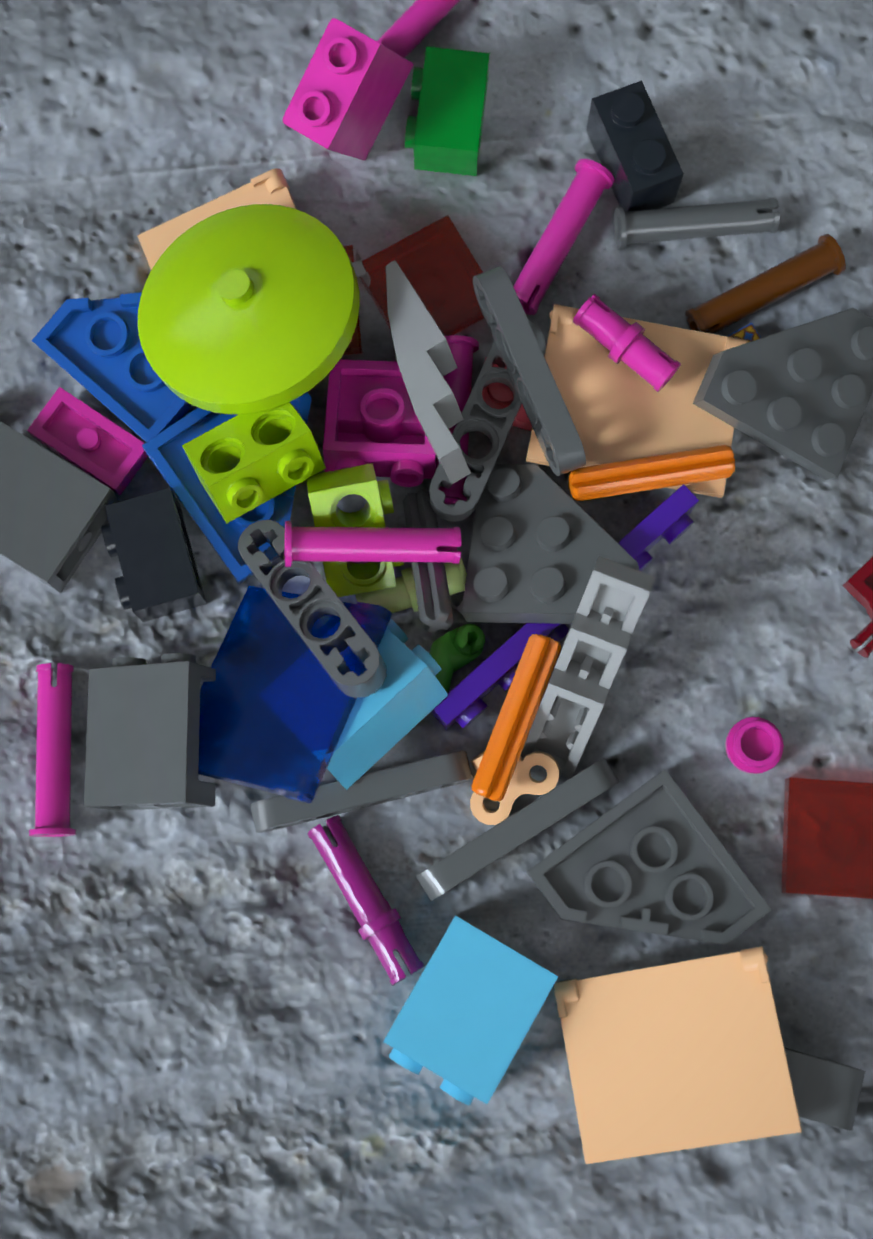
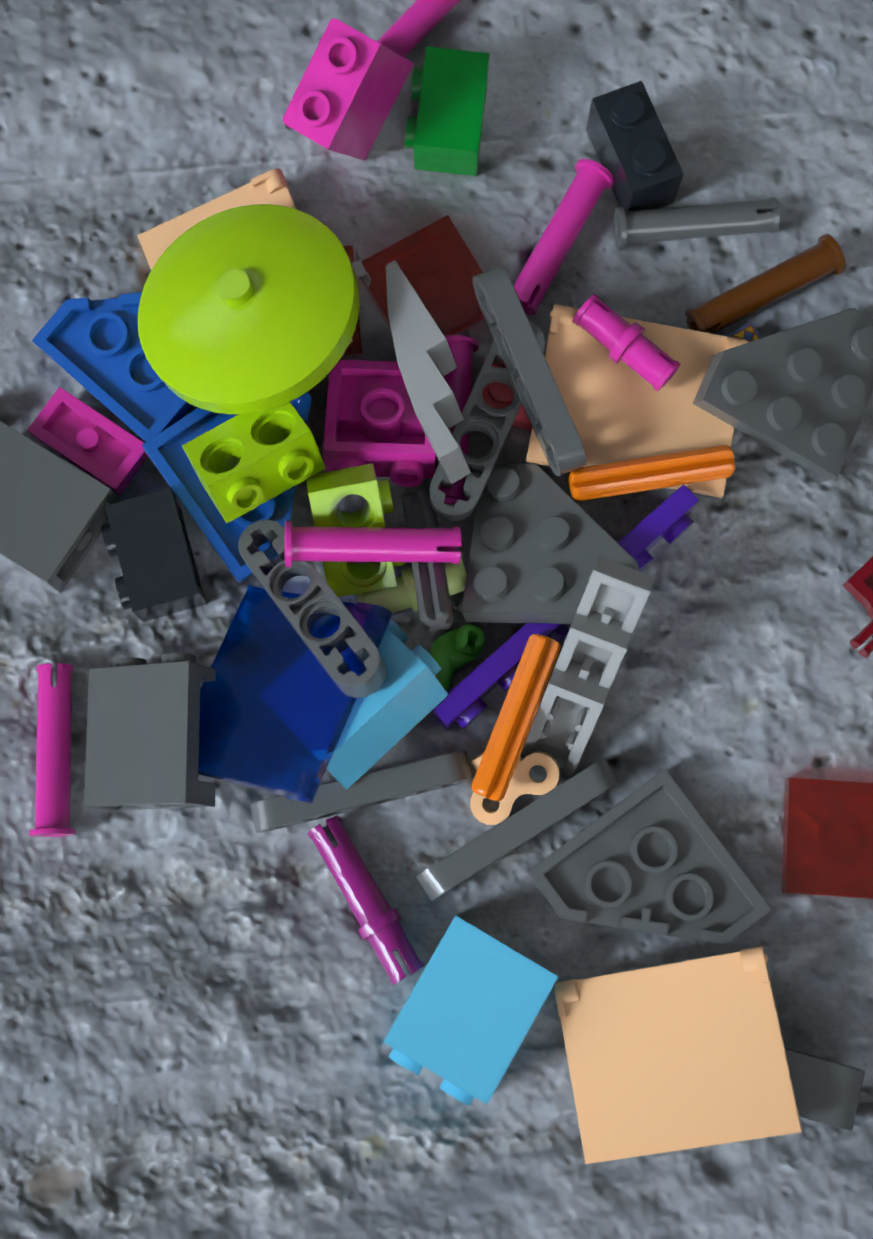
(754, 745): dark pink plate -> none

